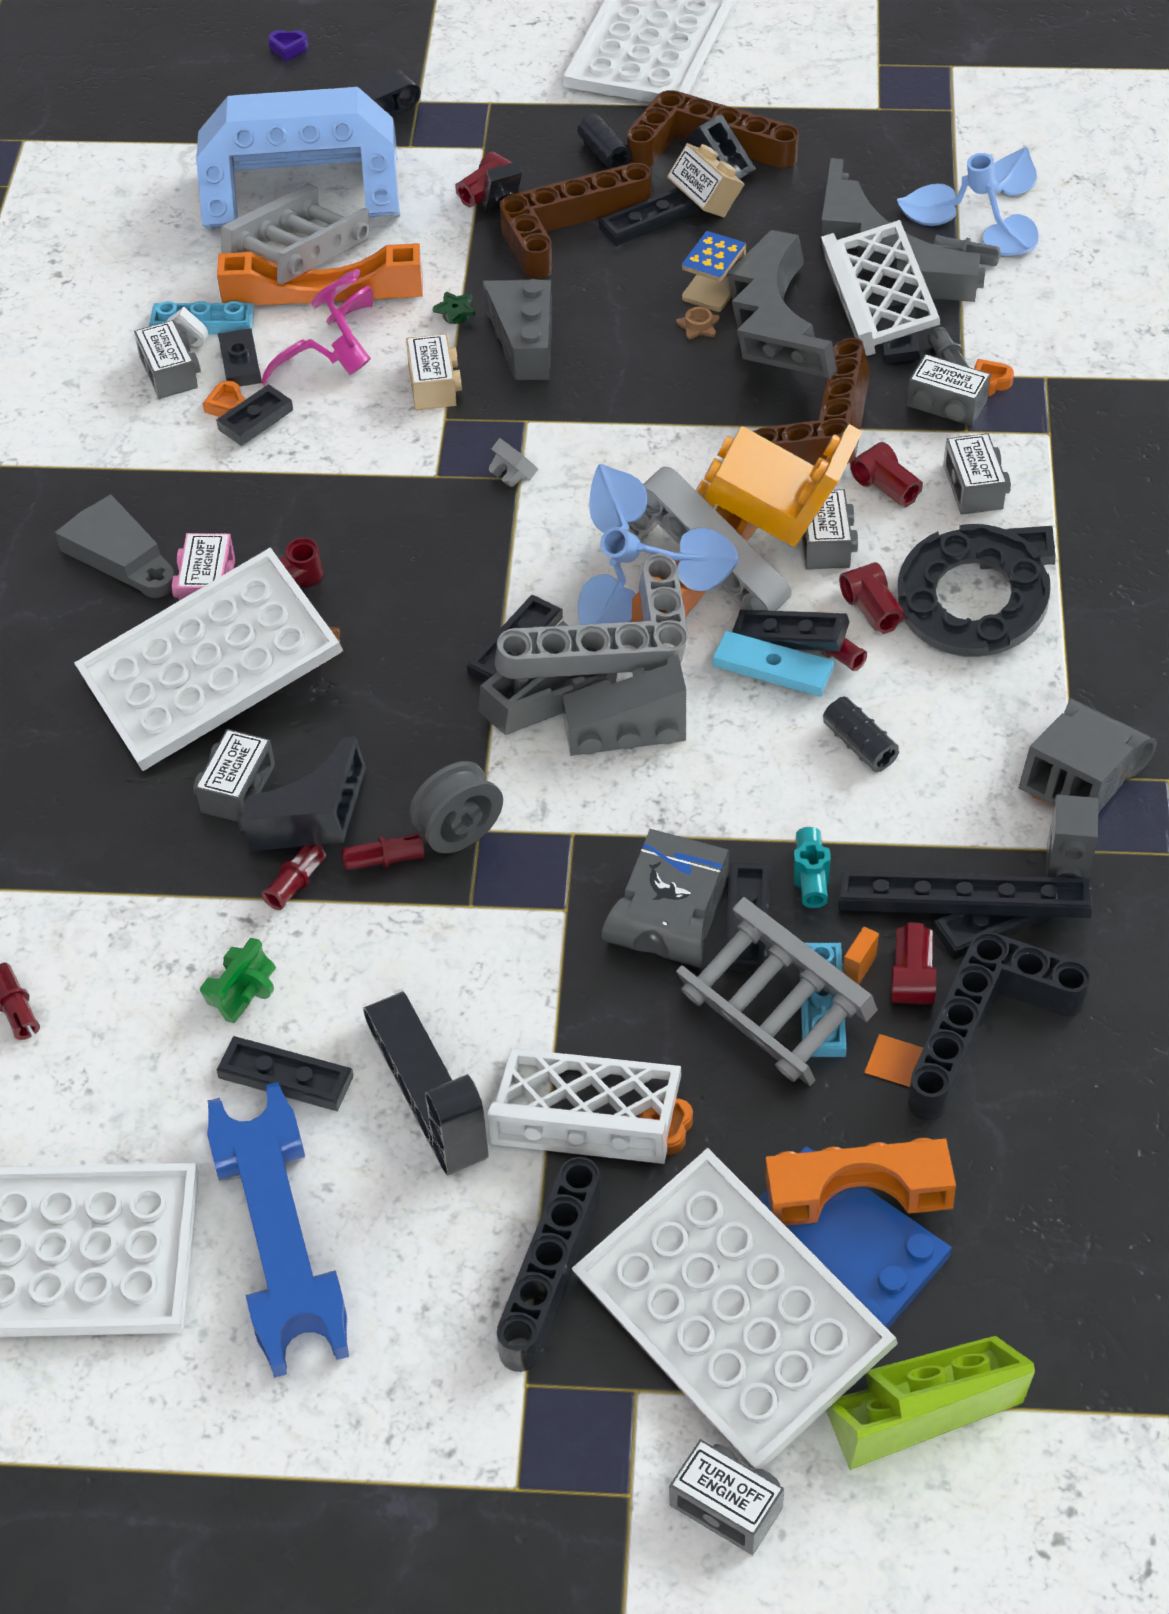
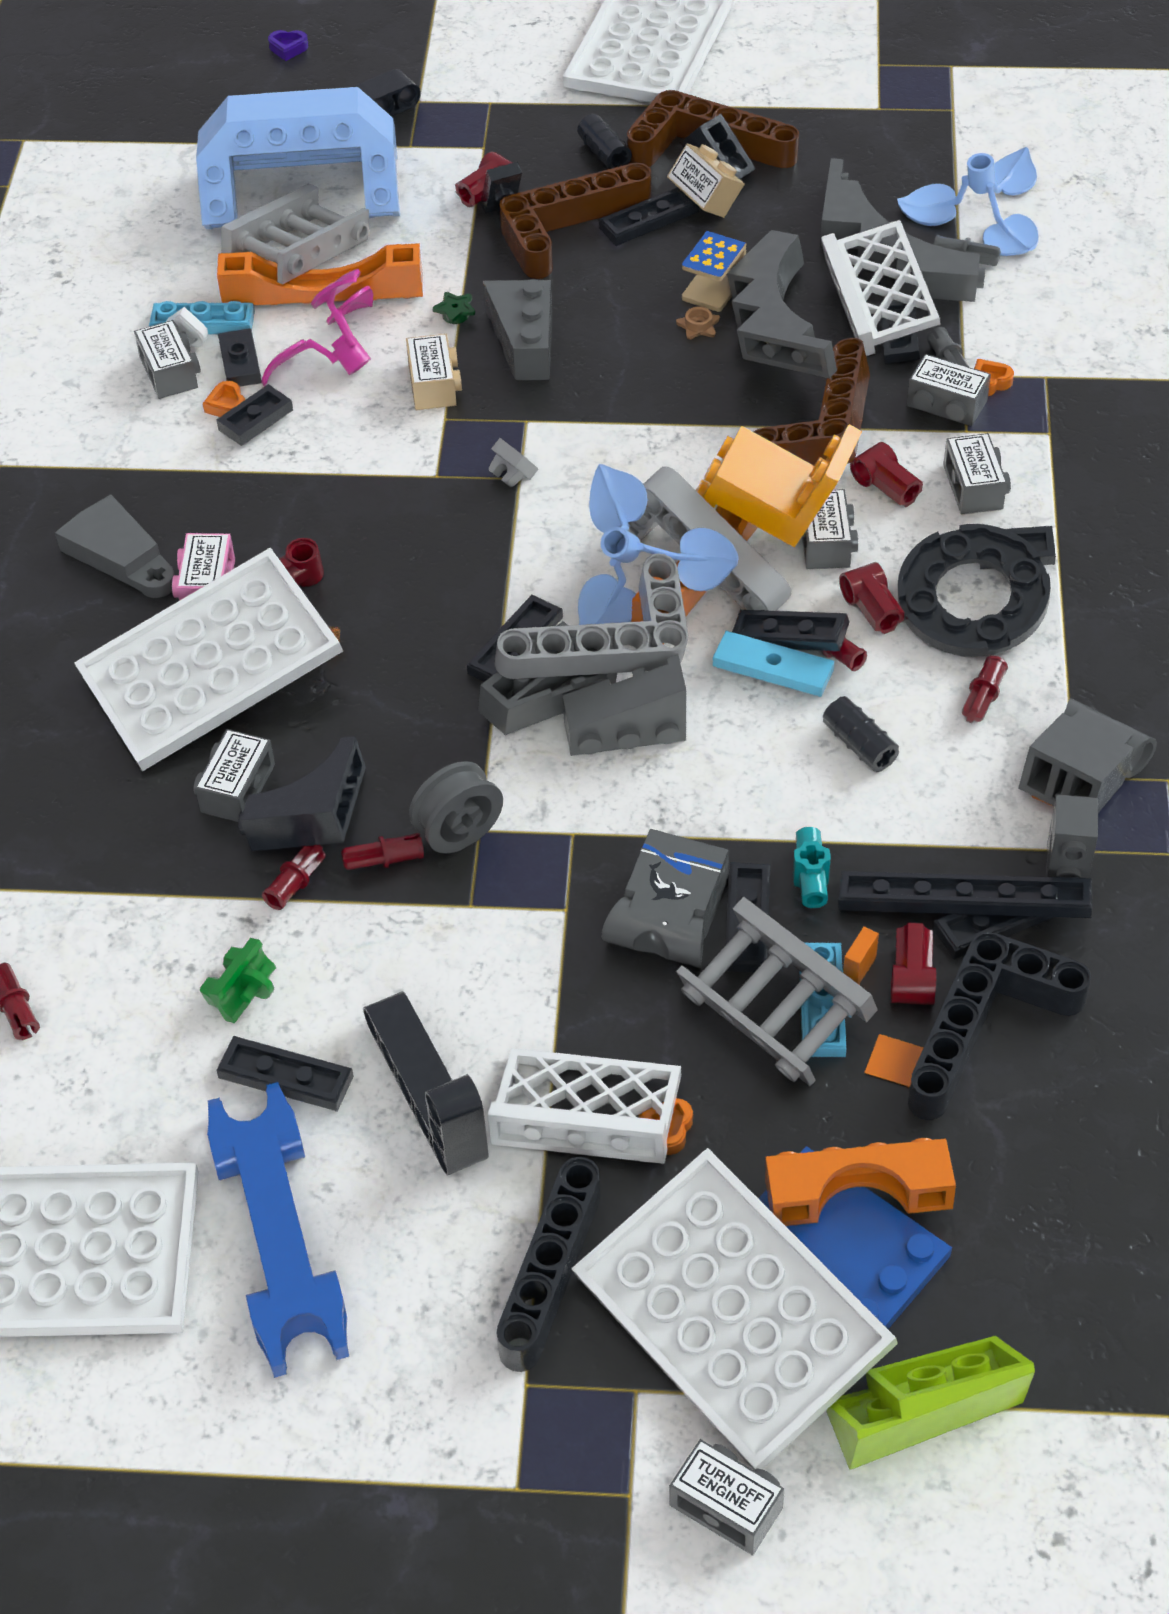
(984, 689): none -> dark red axle

